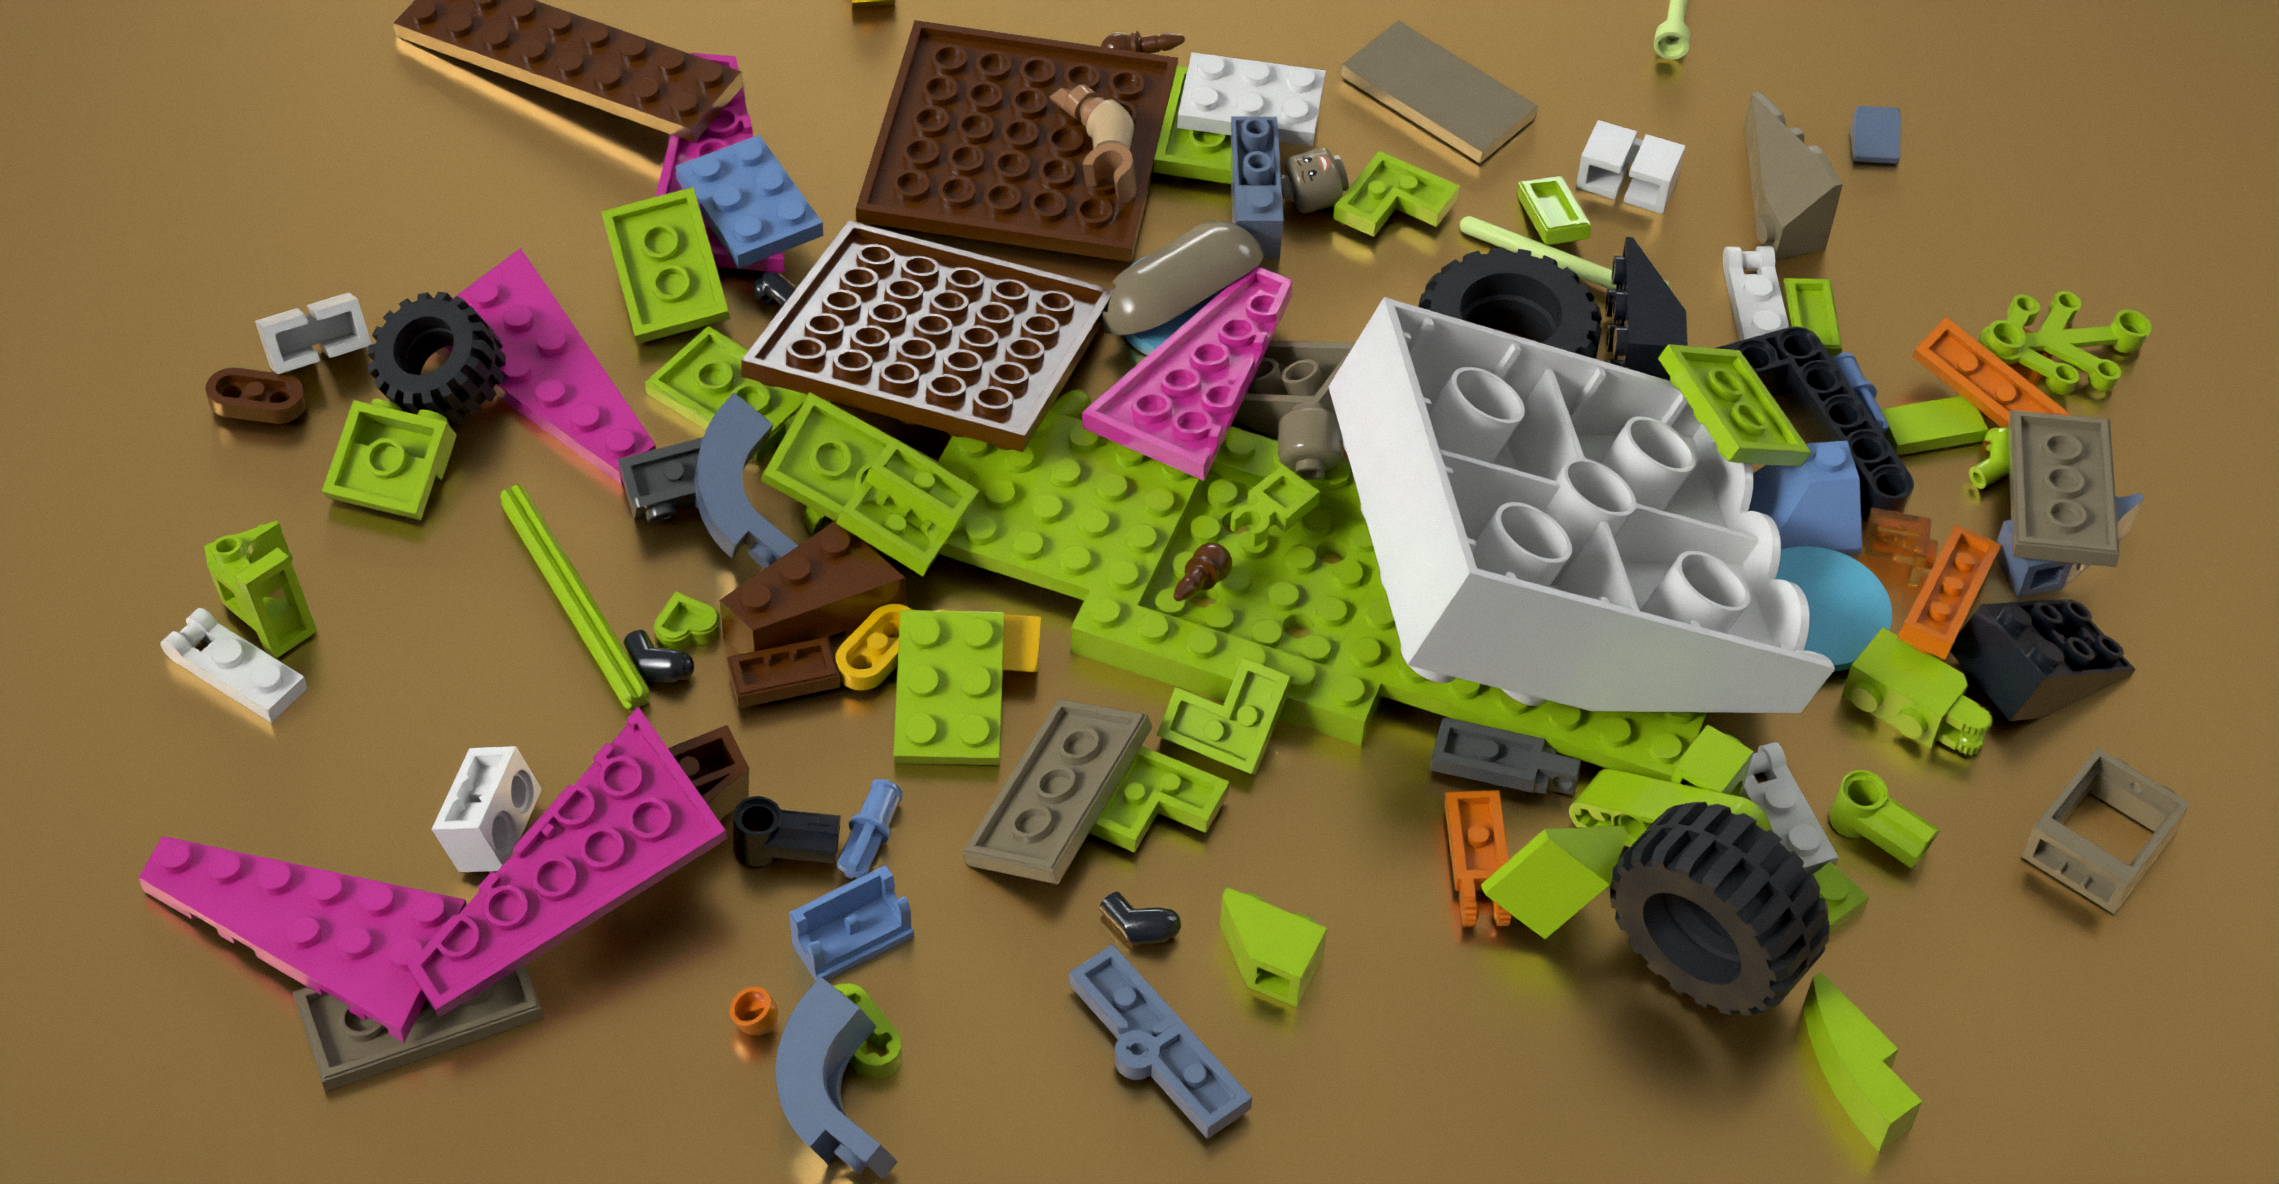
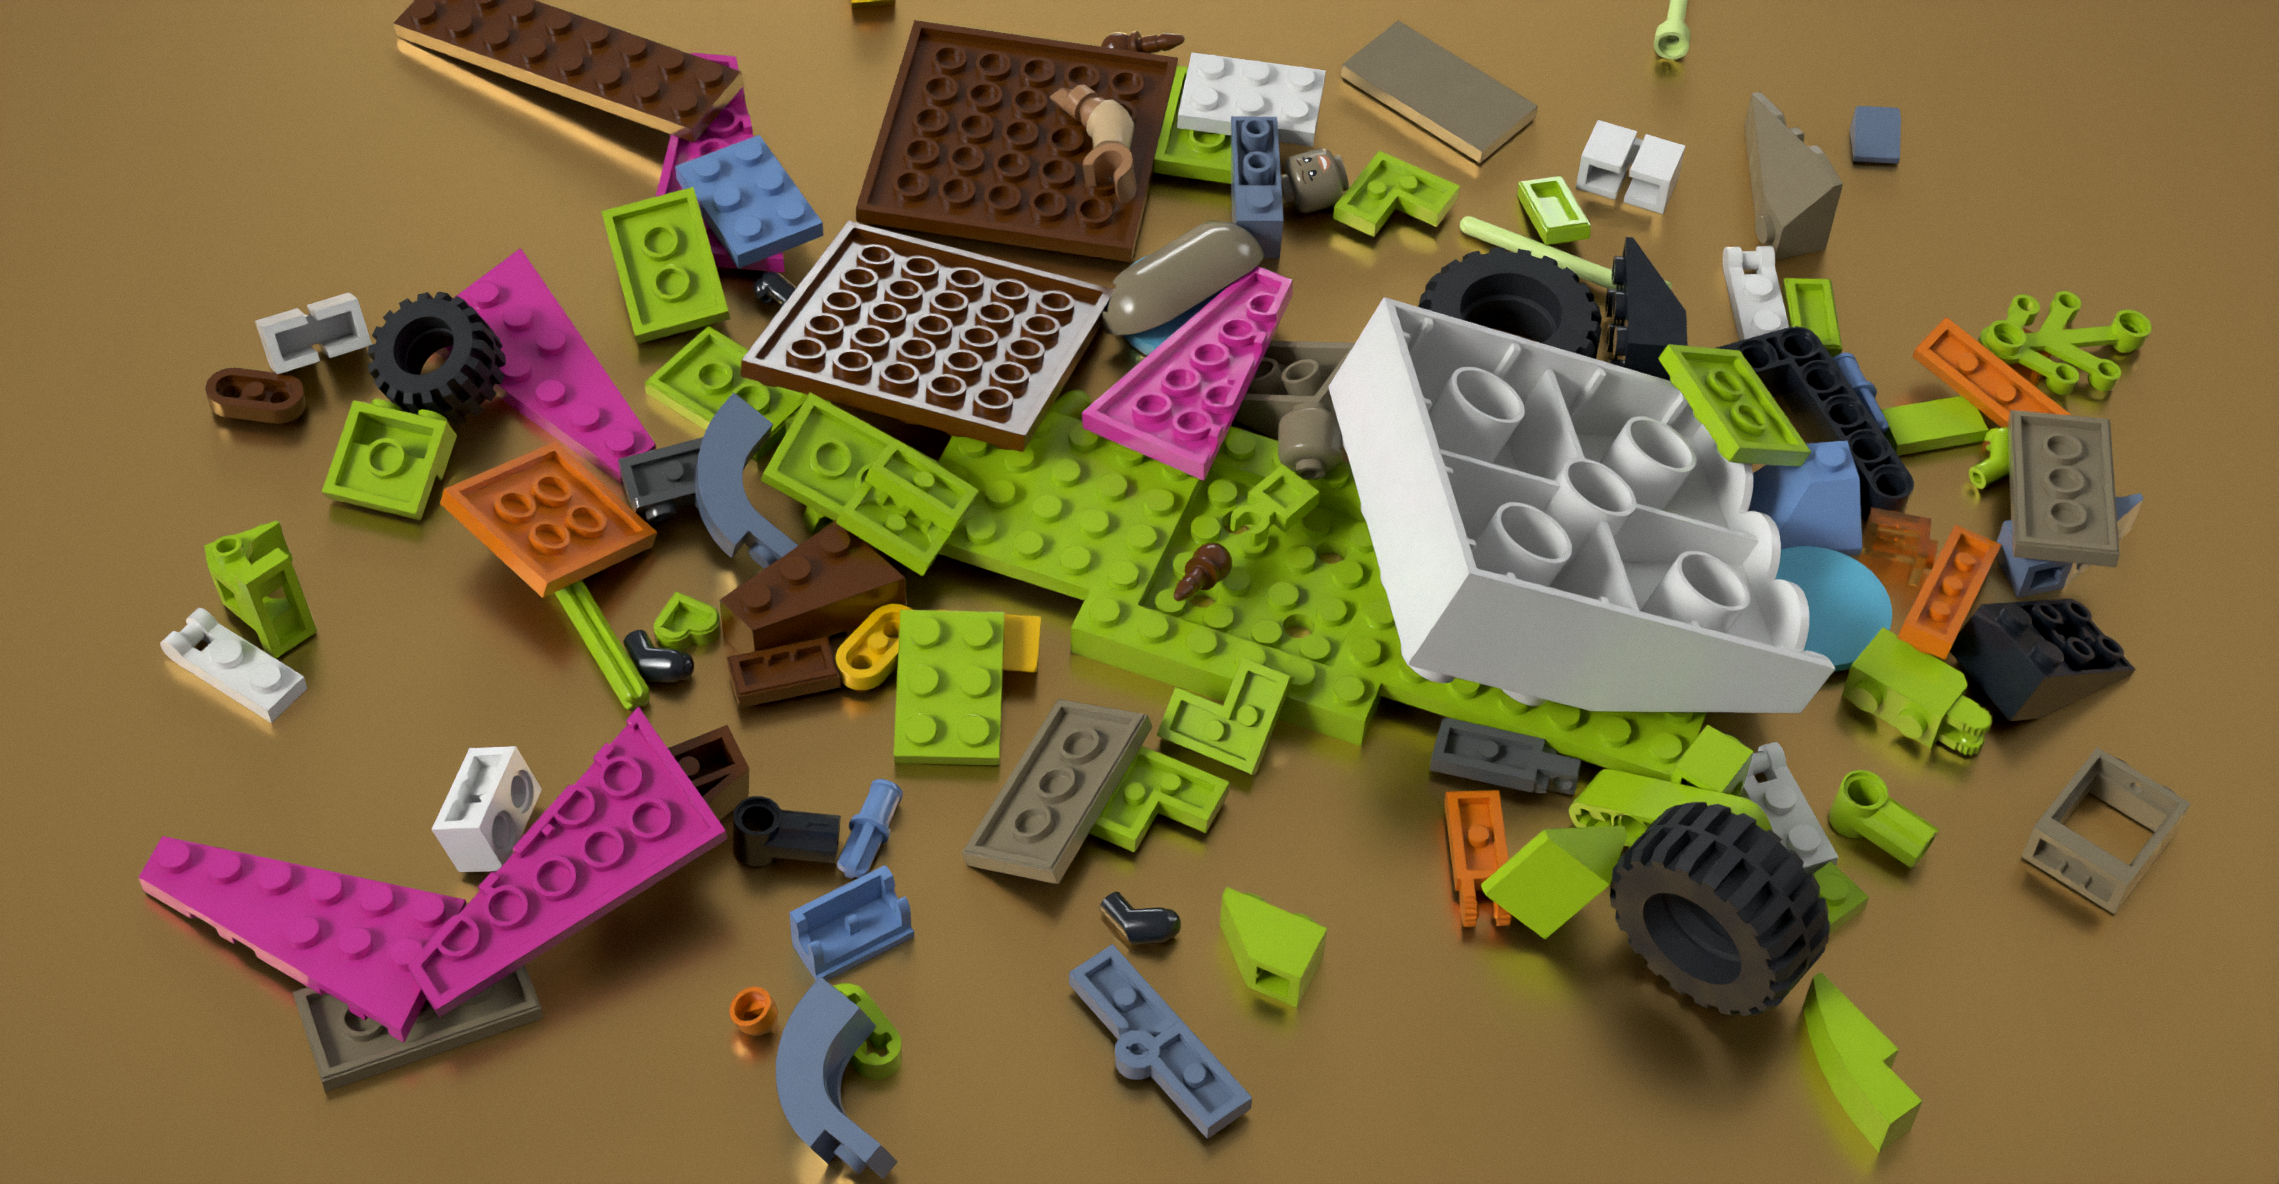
(548, 518): none -> orange plate

